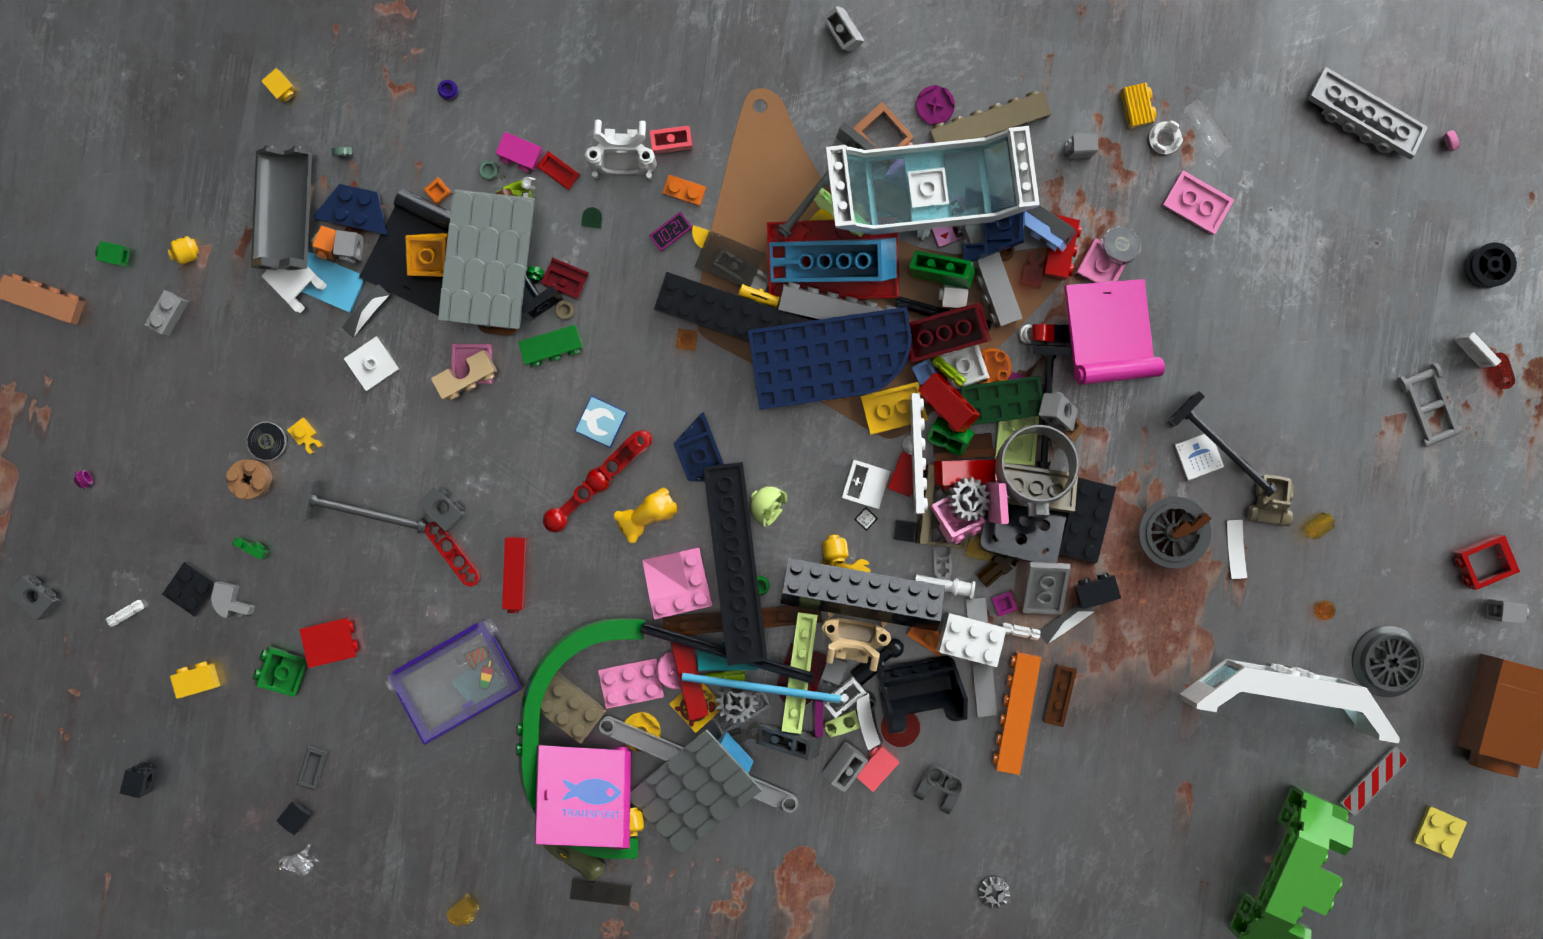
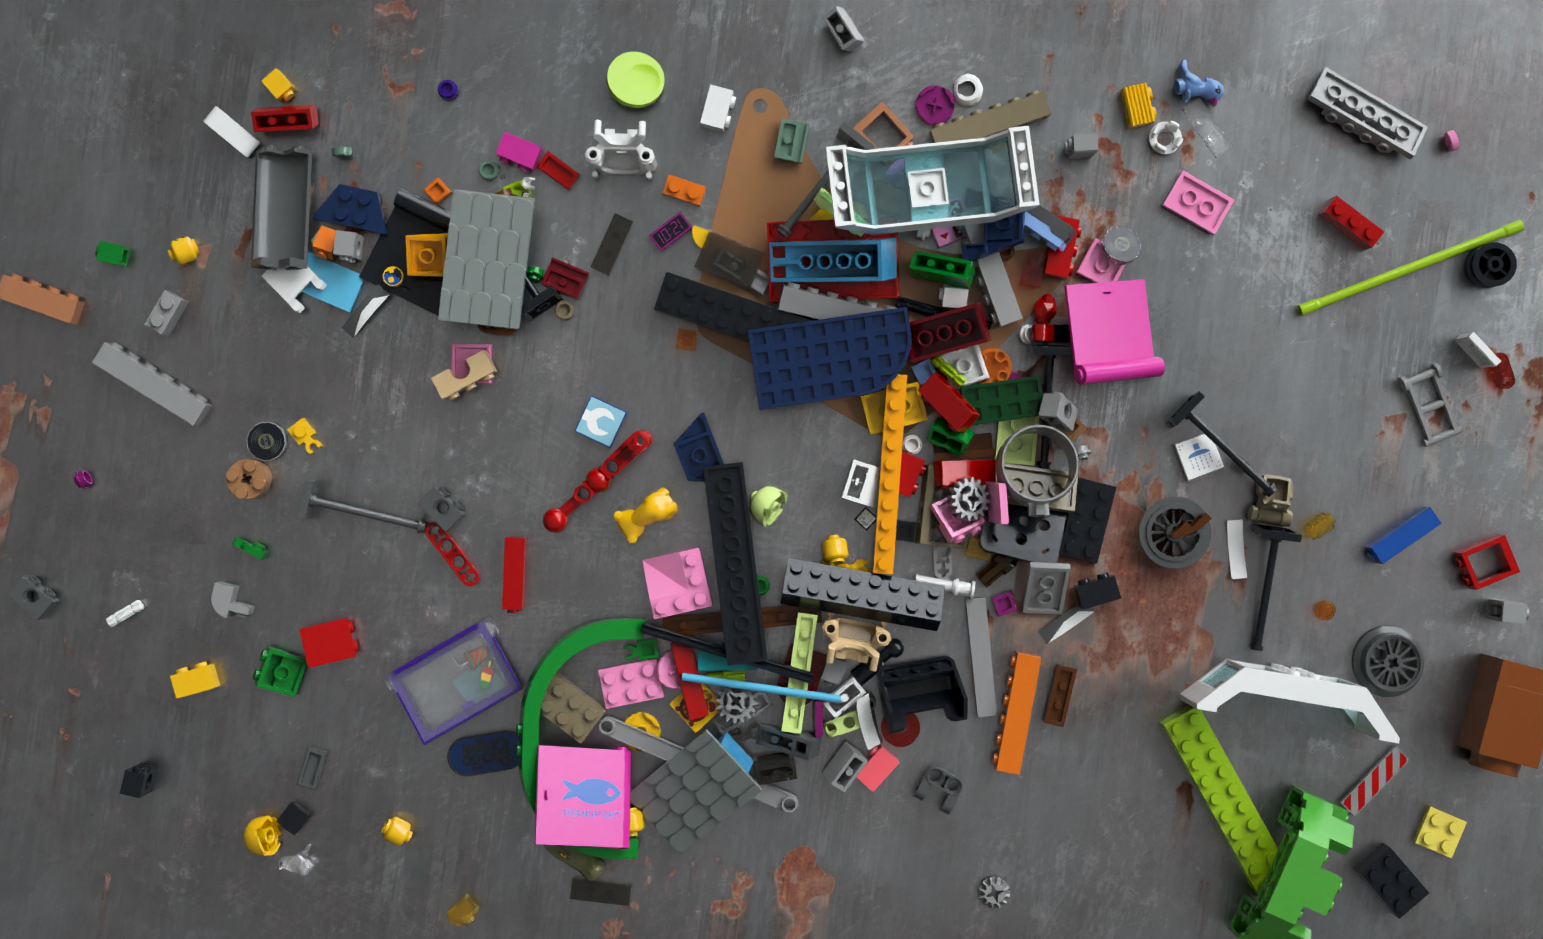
(151, 383): none -> light grey brick
(189, 589): black plate -> none
(231, 131): none -> white beam
(262, 836): none -> yellow cylinder
(284, 118): none -> red brick
(371, 363): white plate -> none
(393, 276): none -> tile
(396, 831): none -> yellow head
(484, 753): none -> tile
(550, 346): green brick -> none
(592, 218): clear green tile -> none
(611, 244): none -> clear smoke tile
(635, 79): none -> piece
(645, 649): none -> green plate
(671, 139): coral brick -> none
(717, 108): none -> white brick
(746, 291): yellow pin -> none
(774, 768): none -> clear smoke brick
(791, 141): none -> sand green plate
(890, 475): none -> light orange plate
(917, 446): white plate -> none
(926, 638): orange plate -> none
(970, 100): none -> white piece
(971, 639): white brick -> none
(1022, 631): white axle -> none
(1045, 309): none -> red rock
(1082, 452): none -> light grey plate
(1191, 86): none -> medium blue animal
(1222, 793): none -> lime brick
(1276, 535): none -> black tile
(1351, 223): none -> red brick
(1391, 880): none -> black brick
(1402, 535): none -> blue brick
(1504, 231): none -> lime piece

